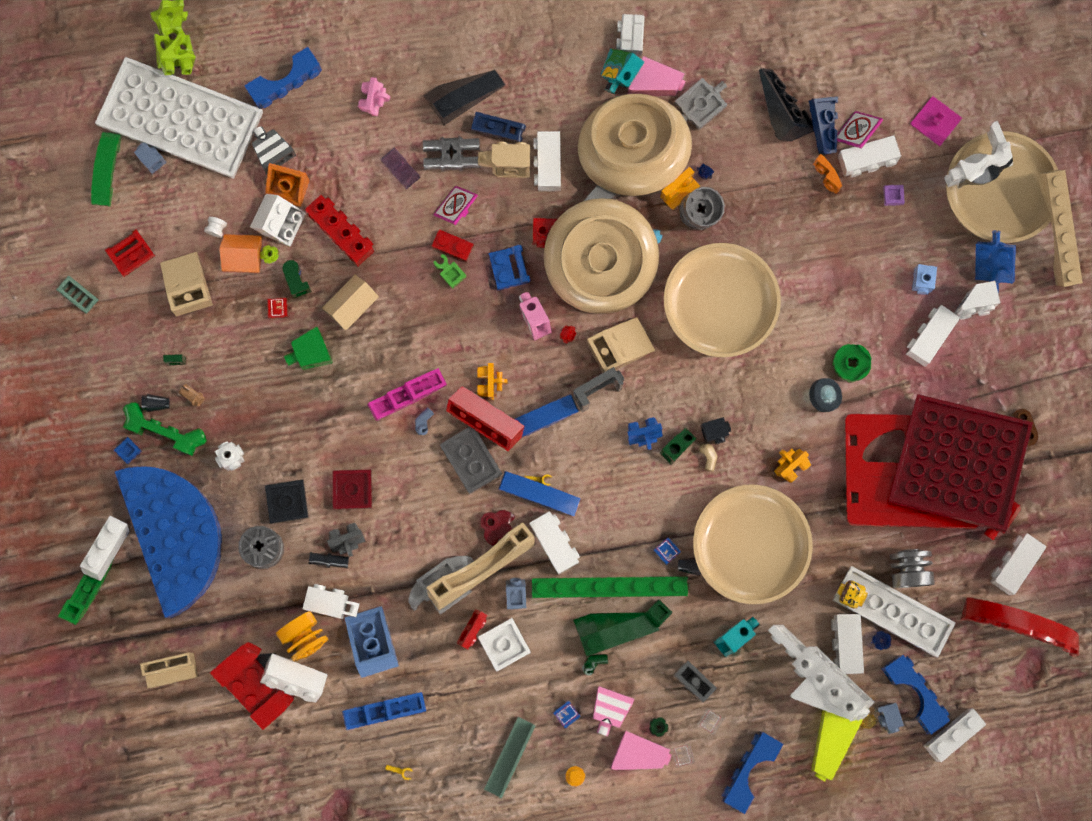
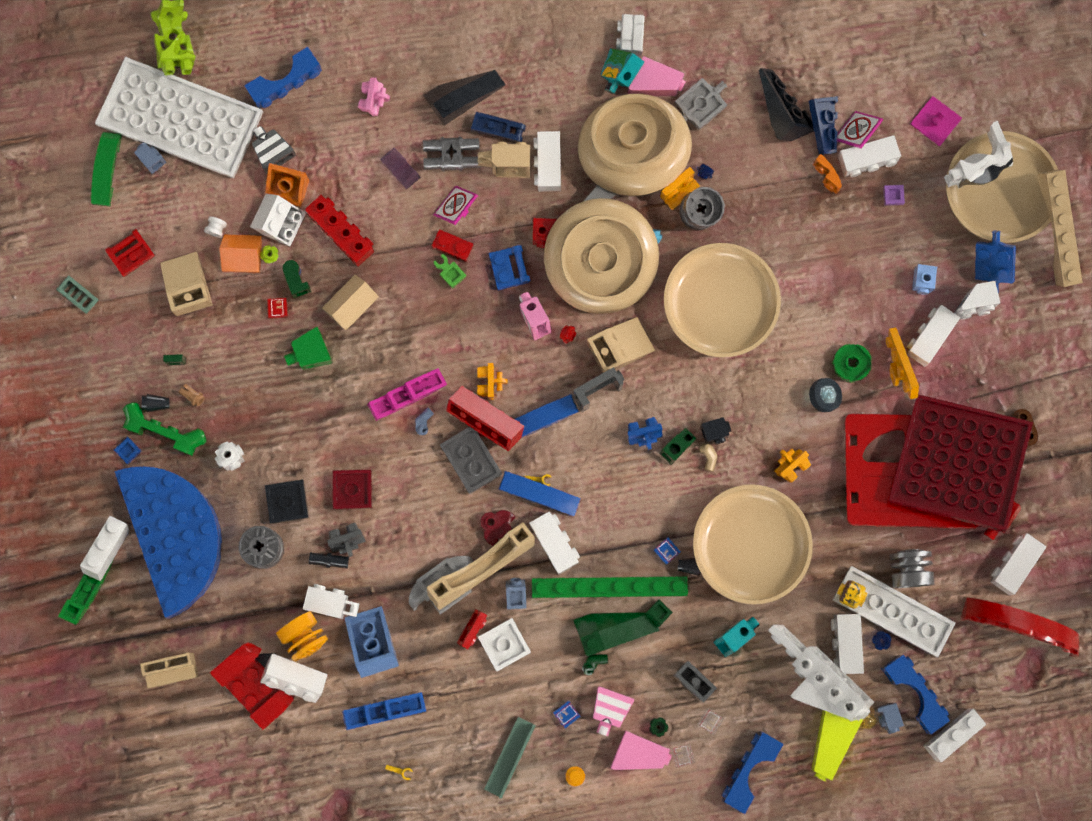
(901, 367): none -> light orange plate

